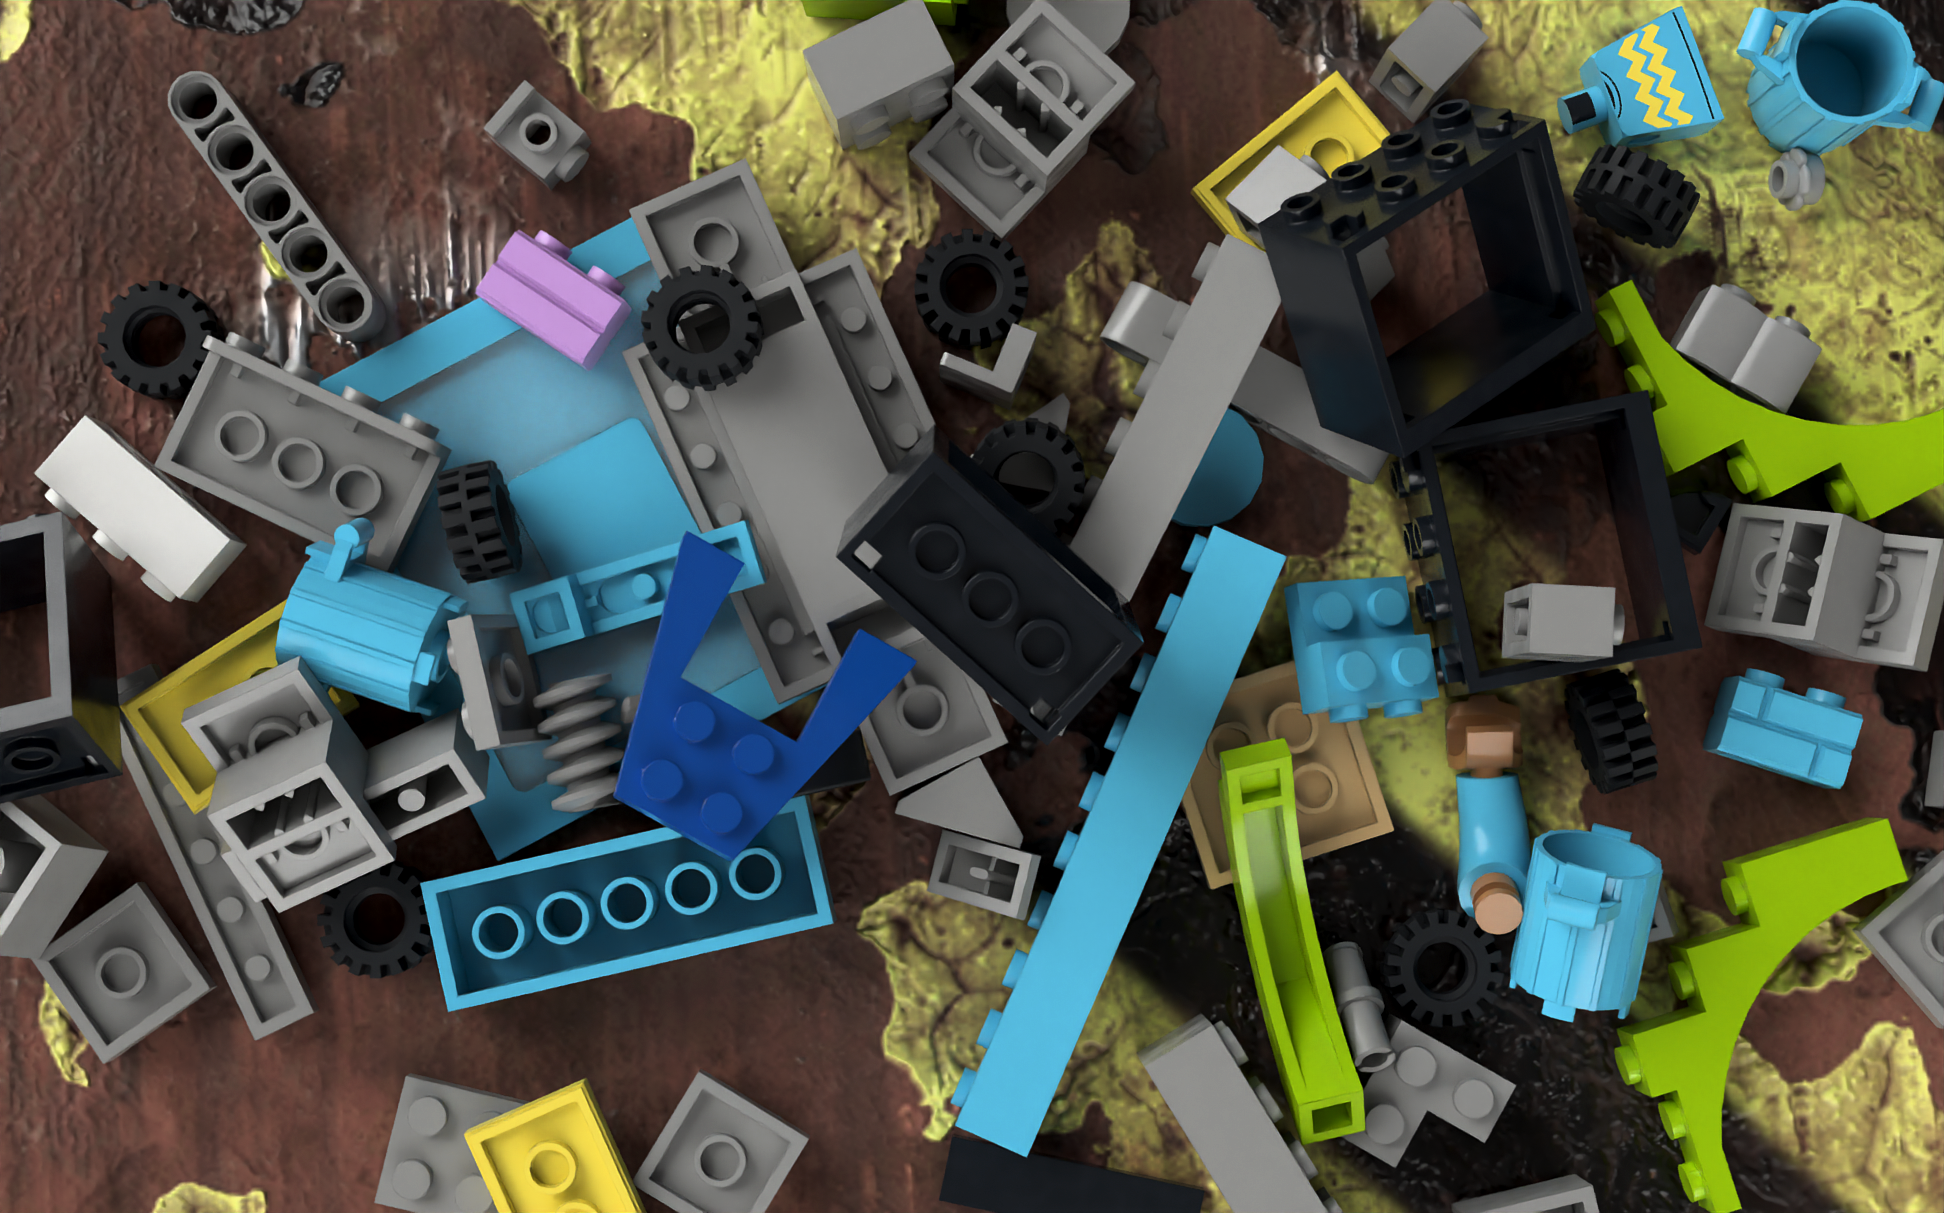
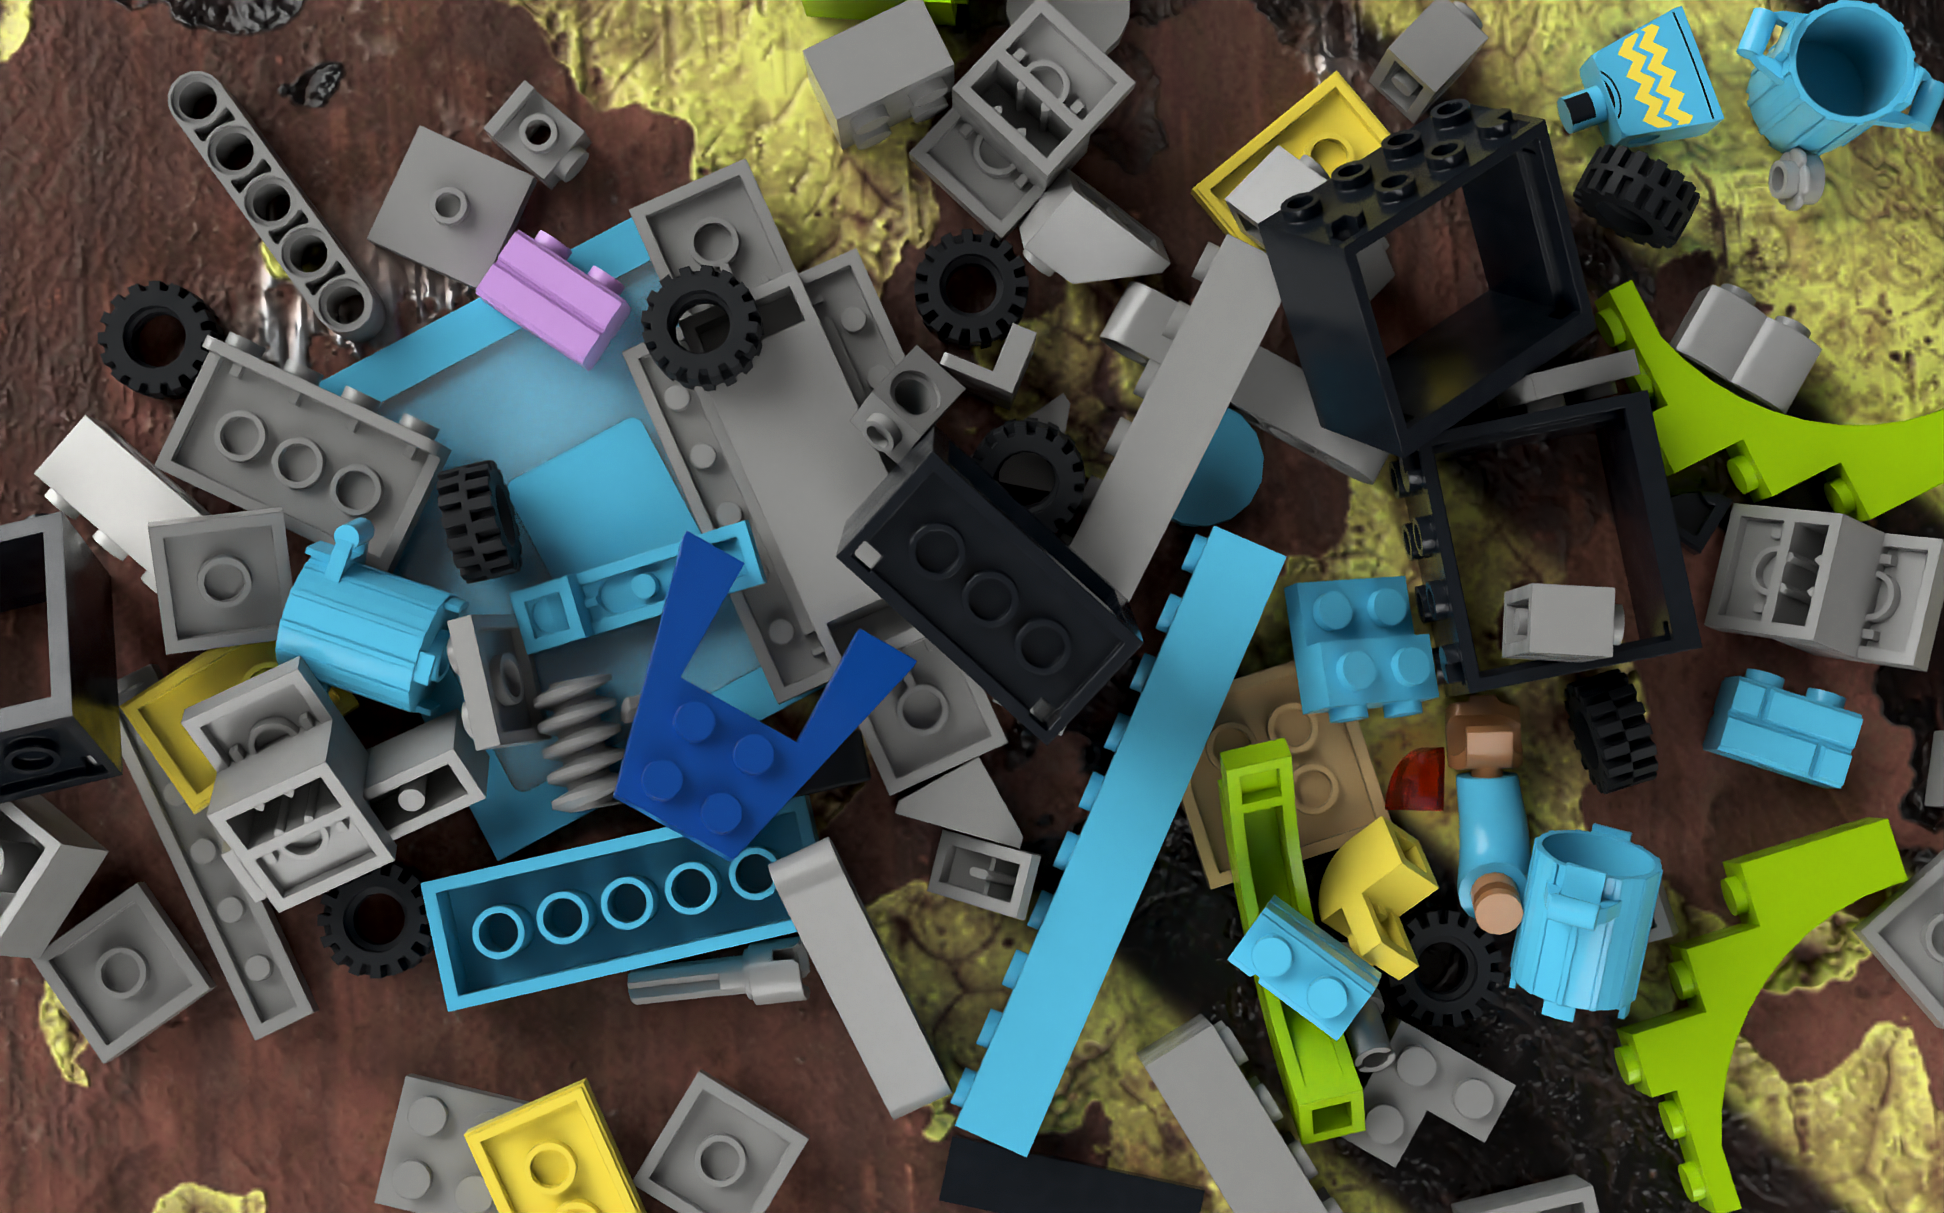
(221, 578): none -> light grey plate
(451, 208): none -> light grey plate
(766, 972): none -> light grey piece
(860, 977): none -> light grey beam
(921, 389): none -> light grey brick
(1087, 236): none -> light grey slope
(1305, 967): none -> medium azure brick
(1370, 887): none -> light yellow brick
(1418, 781): none -> clear red tile
(1547, 388): none -> light grey plate

